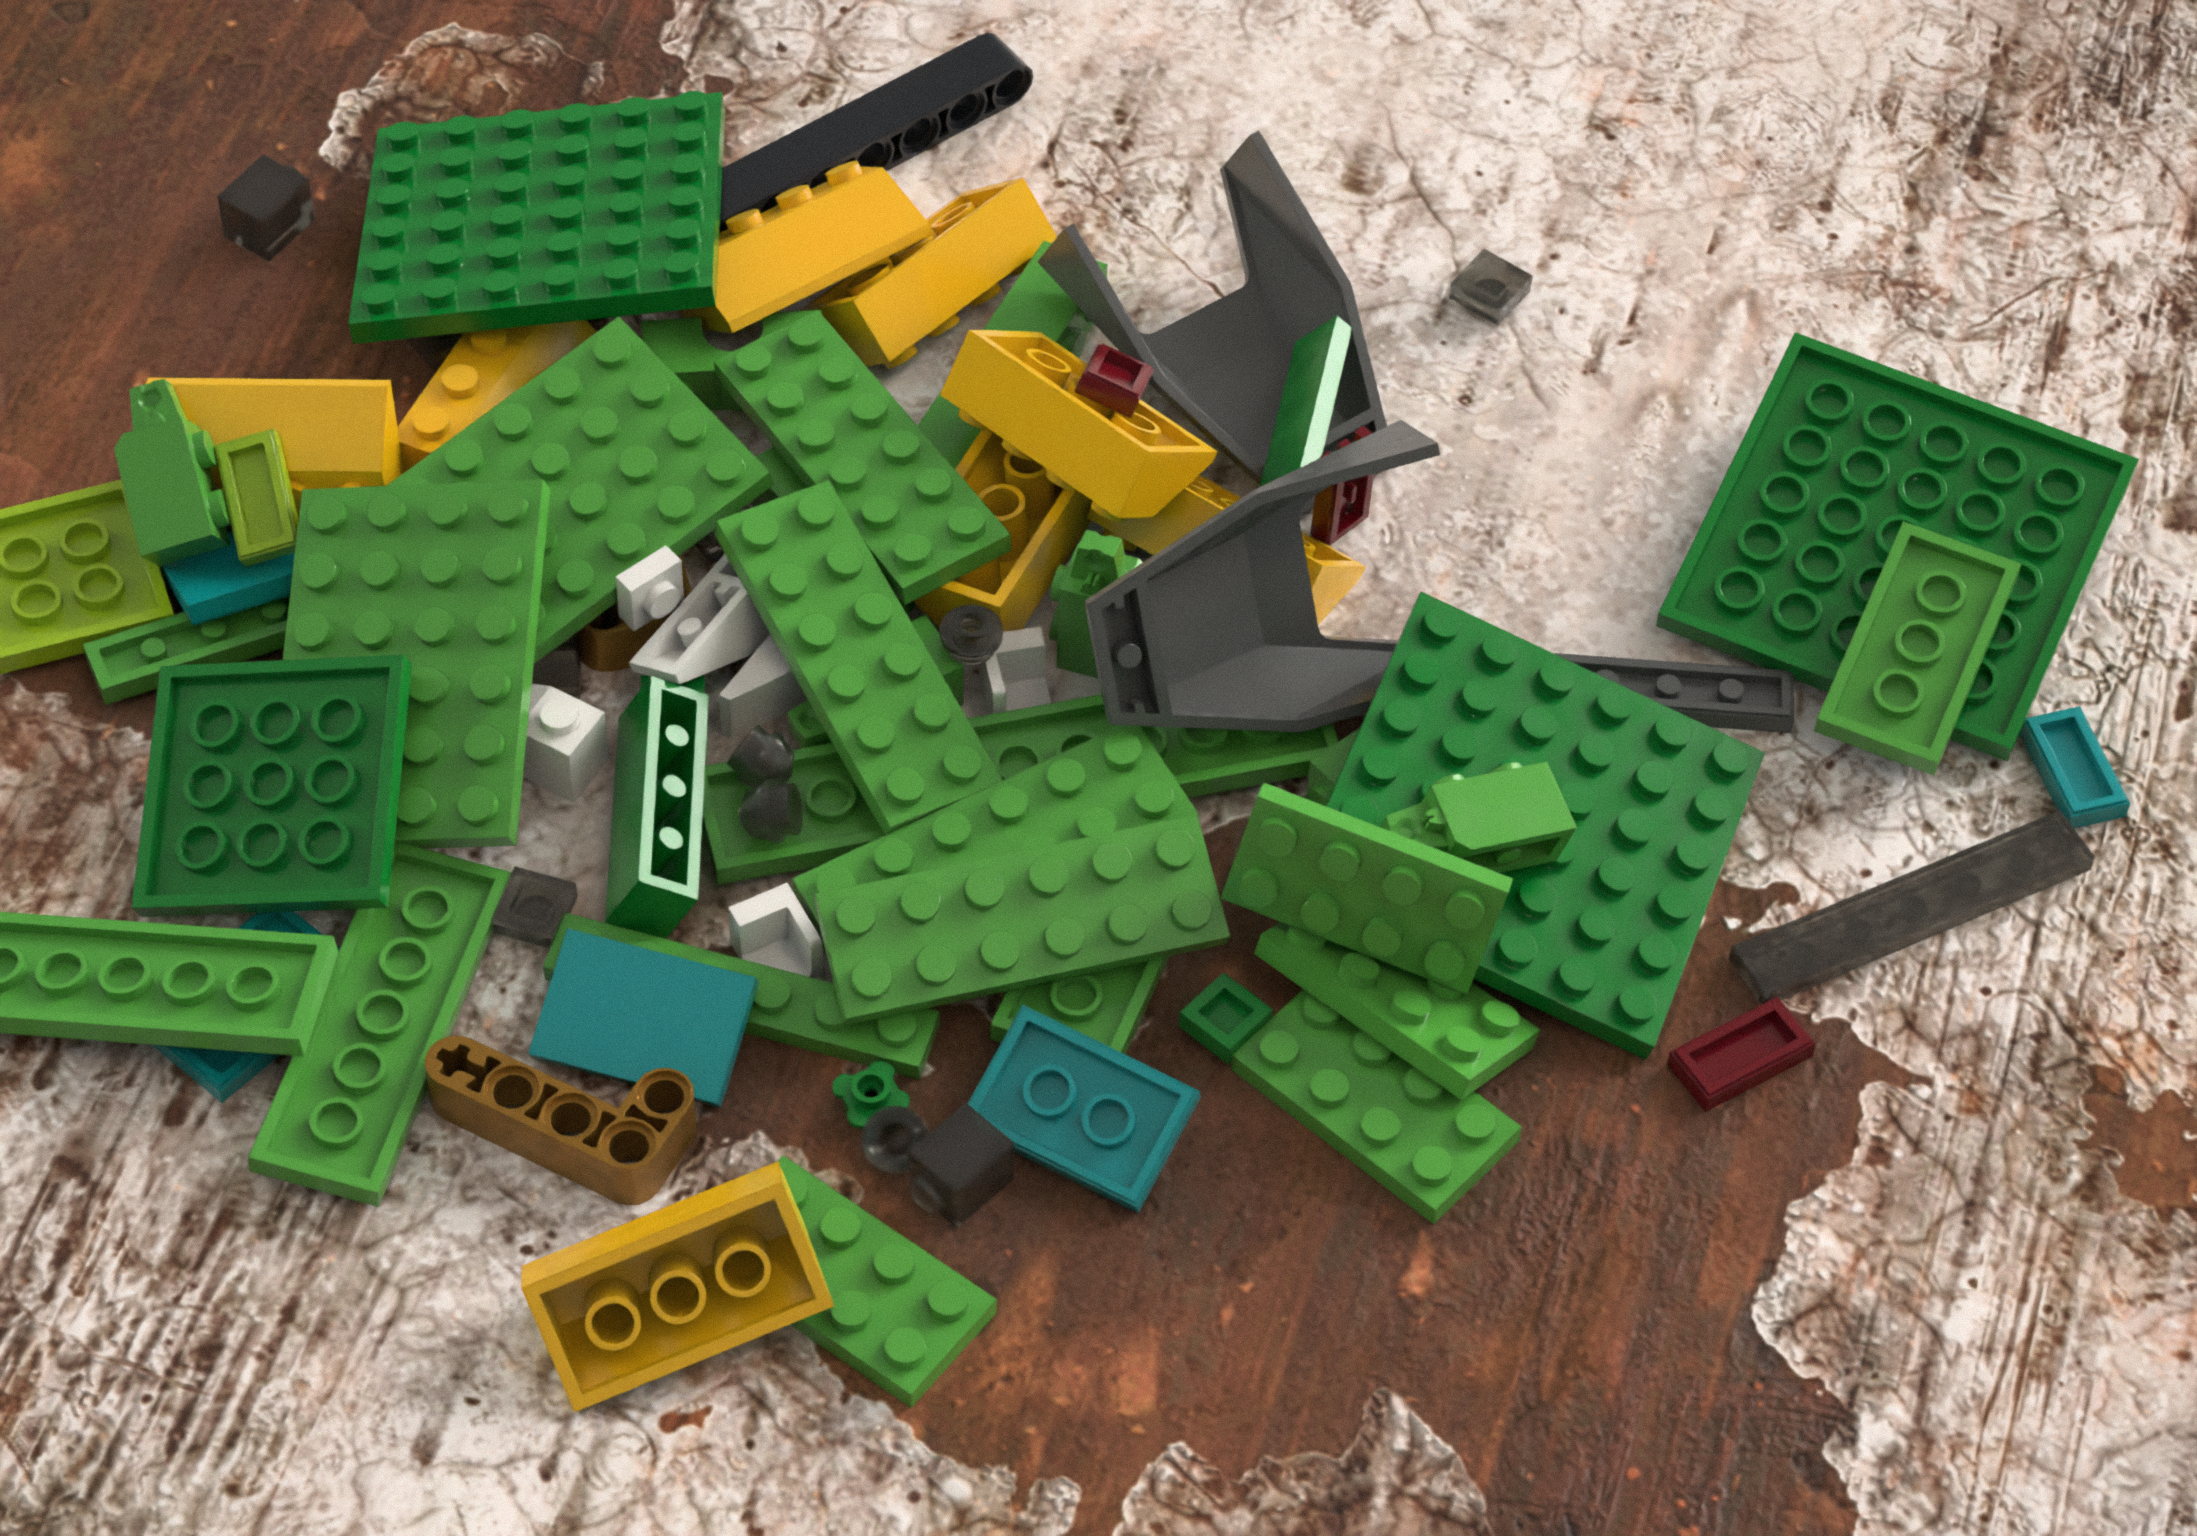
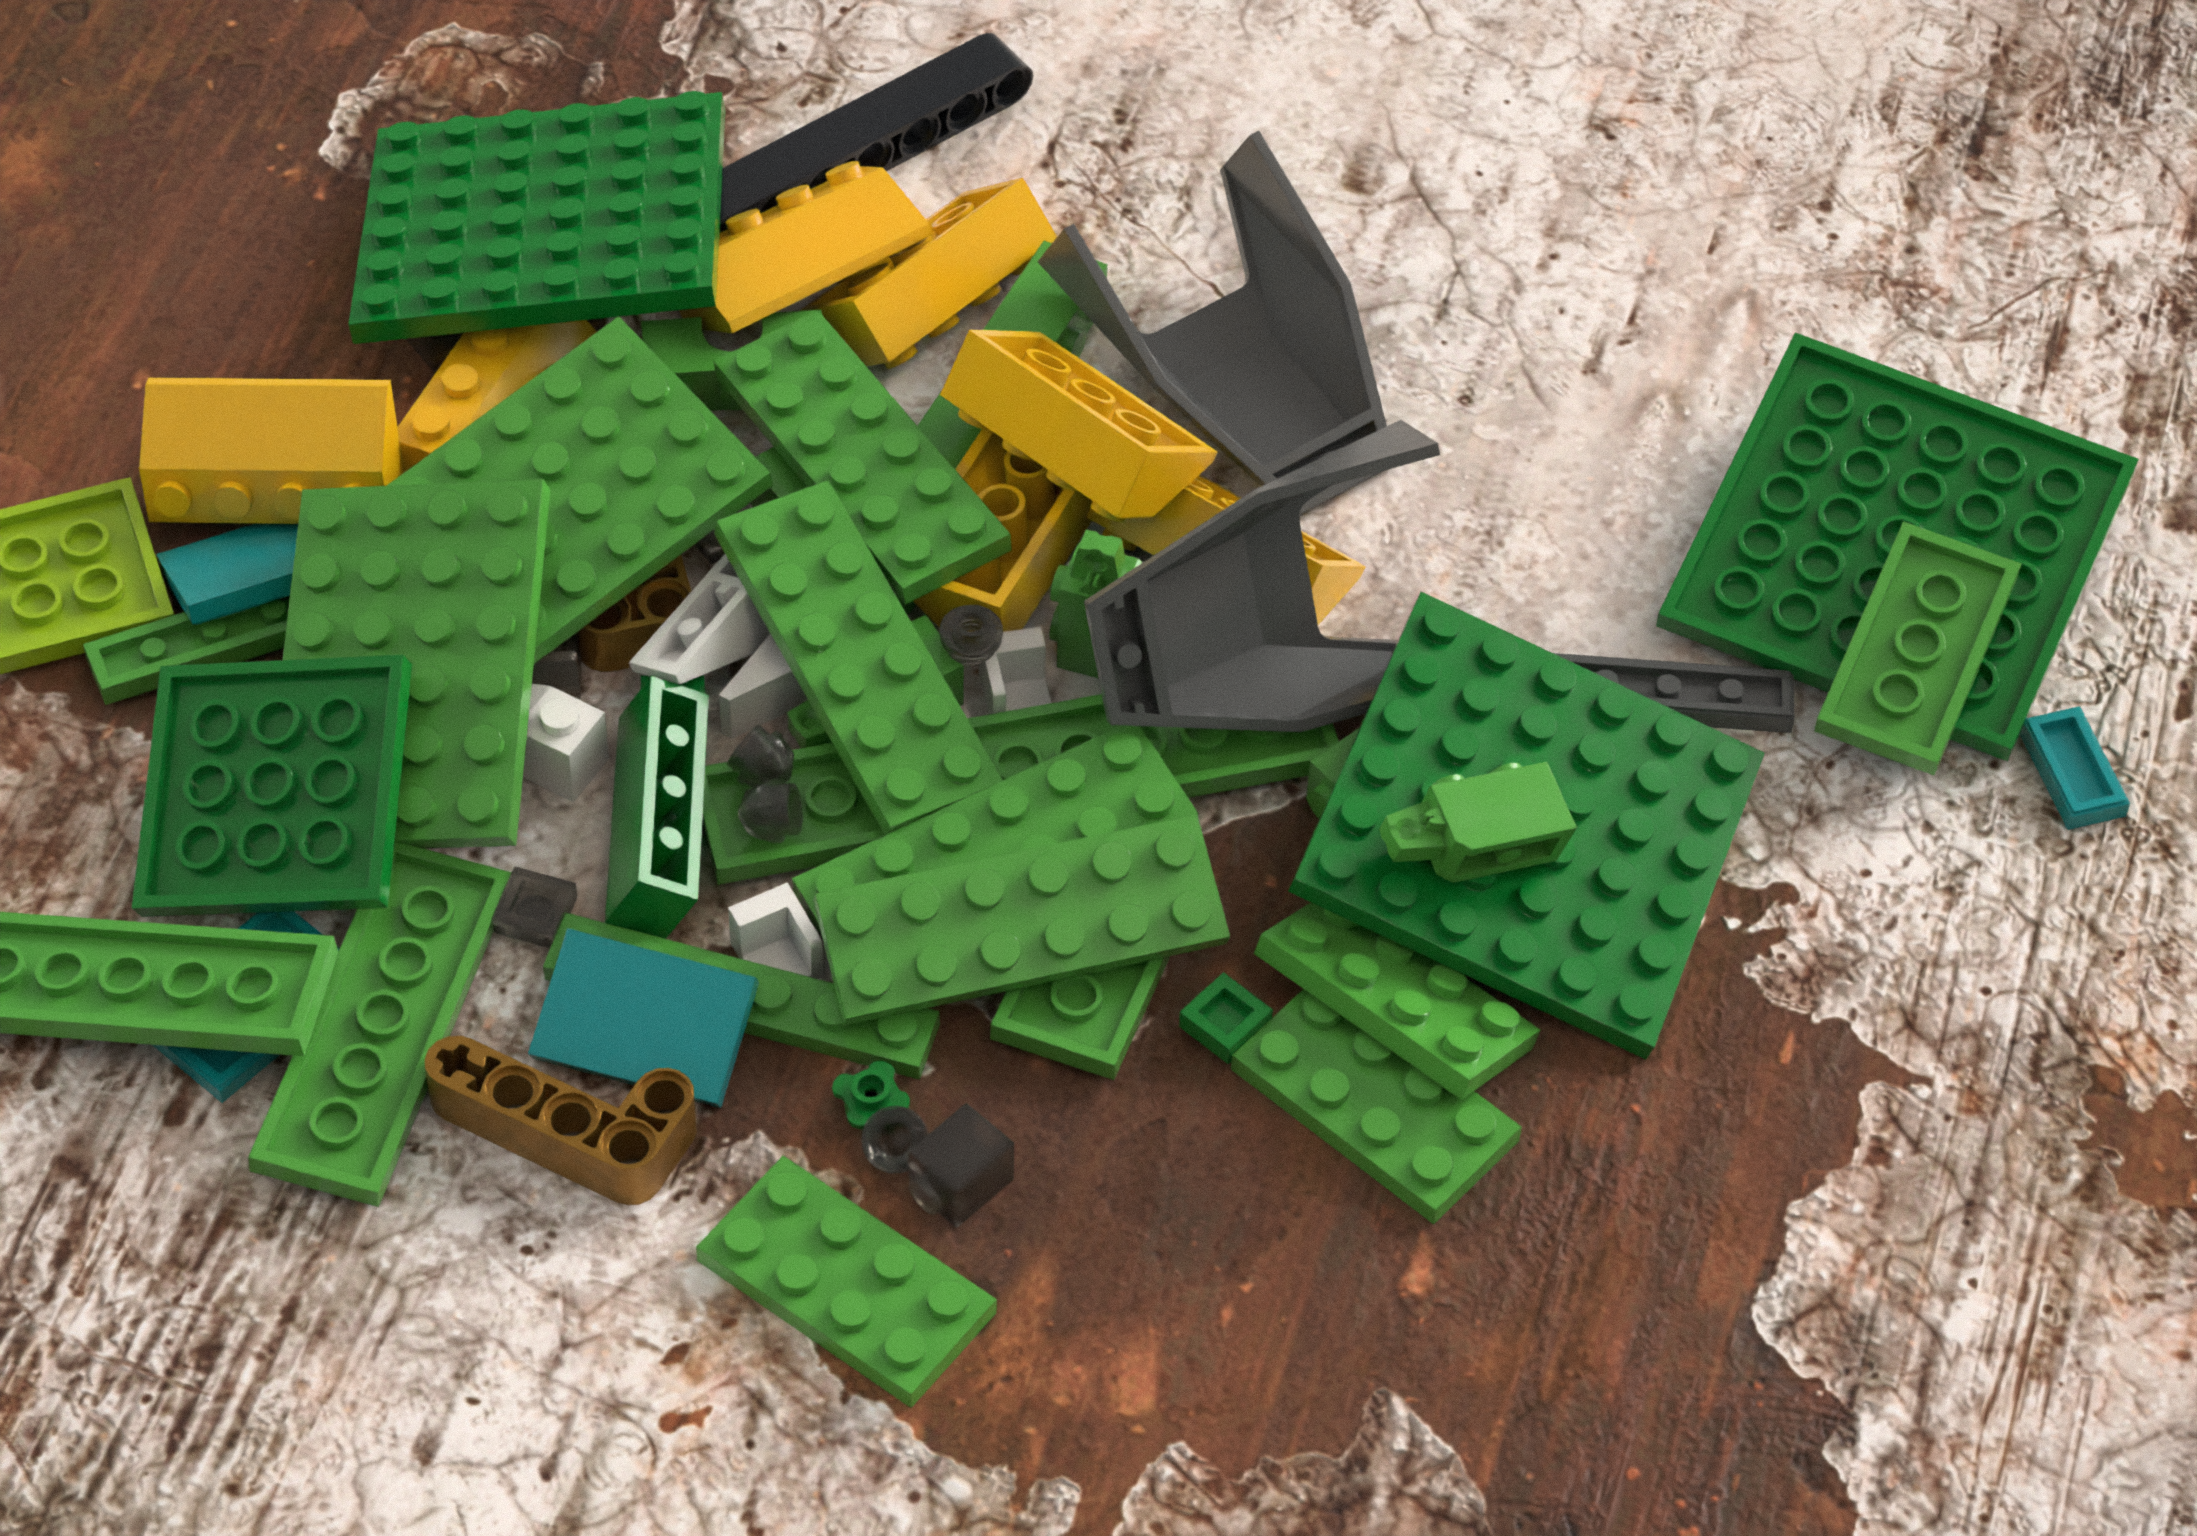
(170, 479): bright green hinge -> none
(258, 496): lime tile -> none
(266, 207): clear smoke brick -> none
(650, 588): white plate -> none
(675, 1286): yellow slope -> none
(1083, 1107): teal tile -> none
(1114, 380): dark red tile -> none
(1307, 399): green tile -> none
(1331, 504): dark red tile -> none
(1366, 888): bright green plate -> none
(1490, 287): clear smoke plate -> none
(1741, 1054): dark red tile -> none
(1911, 908): clear smoke tile -> none

